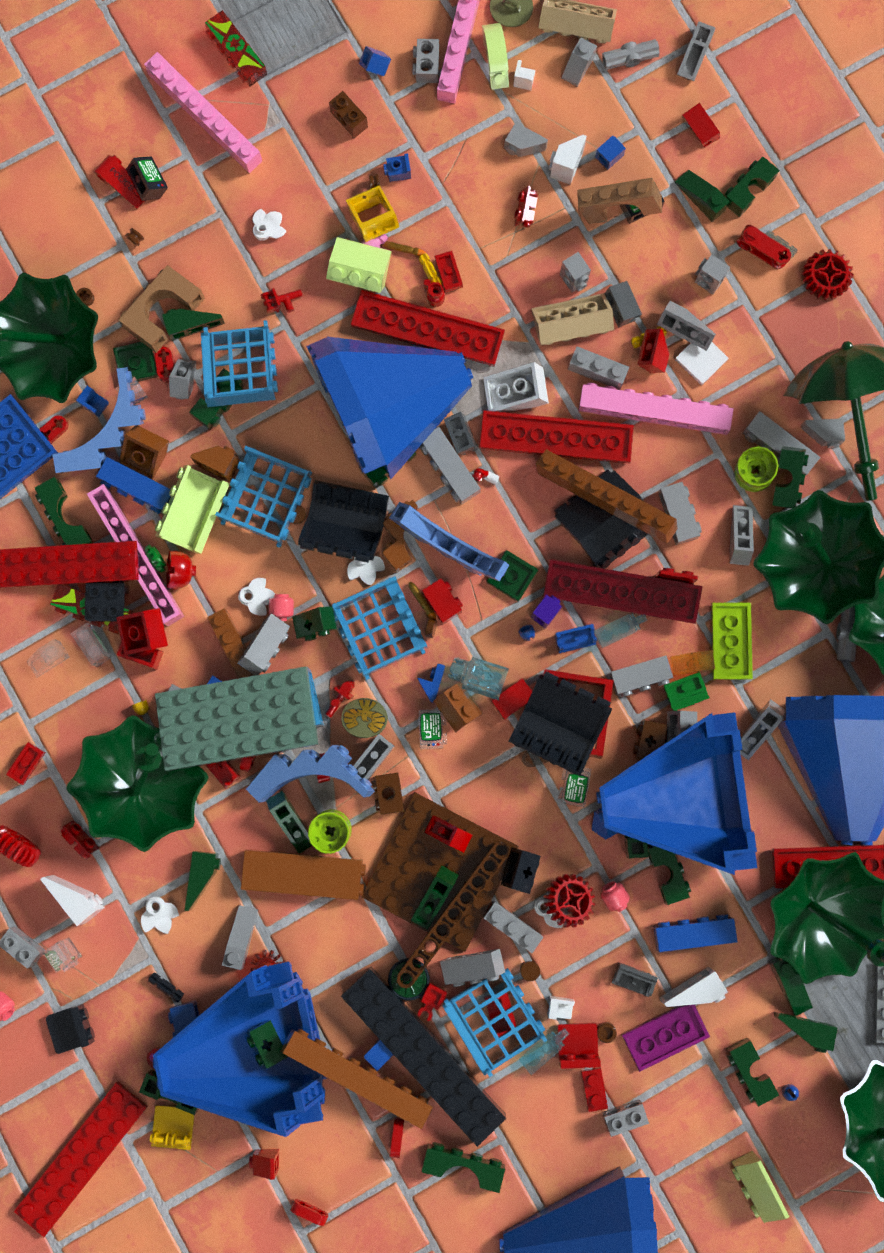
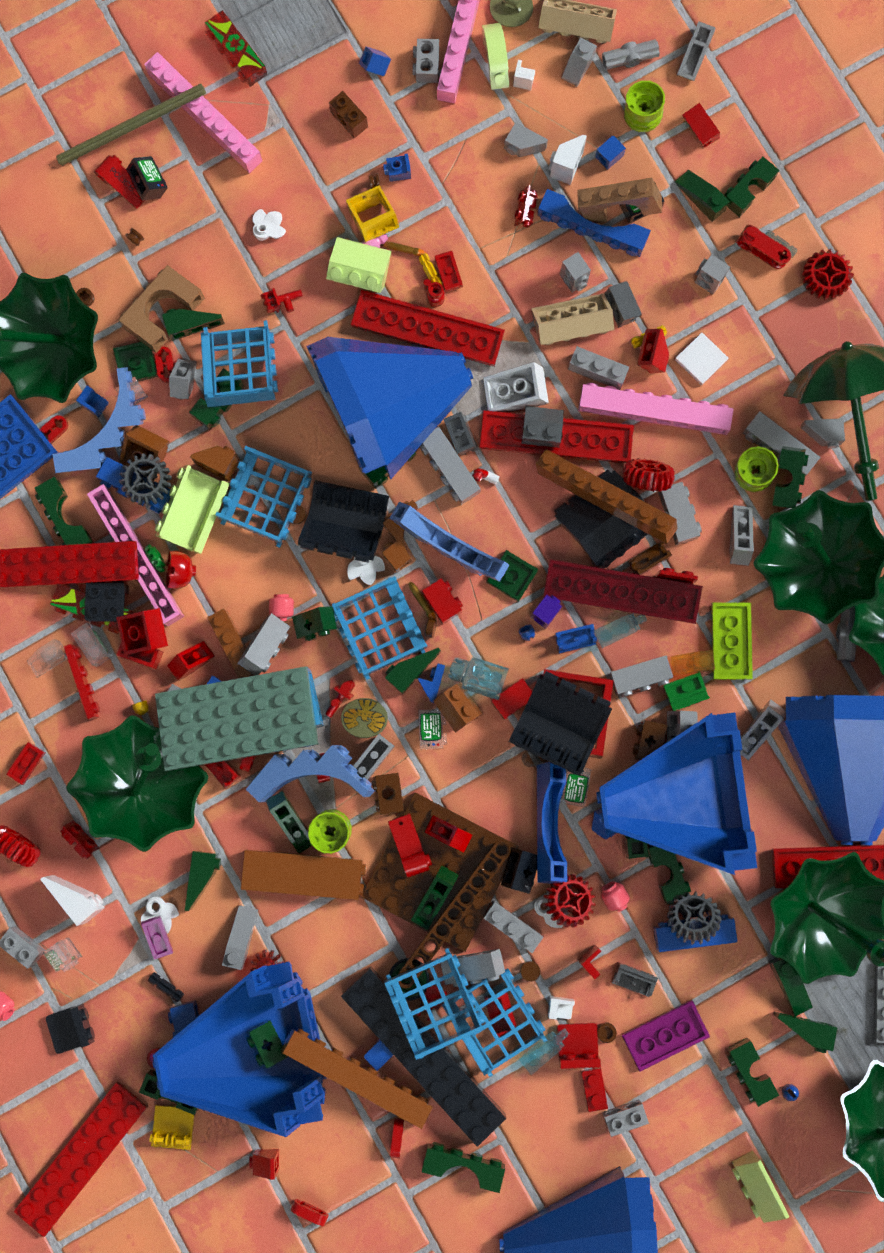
(79, 673): none -> red plate
(131, 124): none -> olive axle
(139, 484): none -> dark grey gear
(157, 937): none -> magenta plate
(190, 660): none -> red slope
(259, 598): white plate -> none
(406, 672): none -> dark green slope
(406, 1016): none -> dark azure window
(409, 846): none -> red door
(542, 427): none -> dark grey slope
(550, 858): none -> blue arch
(587, 958): none -> red panel
(627, 238): none -> blue arch
(645, 97): none -> lime wheel
(648, 475): none -> red gear
(649, 559): none -> reddish brown hinge
(686, 325): light grey slope -> none
(695, 928): none -> dark grey gear
(699, 989): white slope -> none

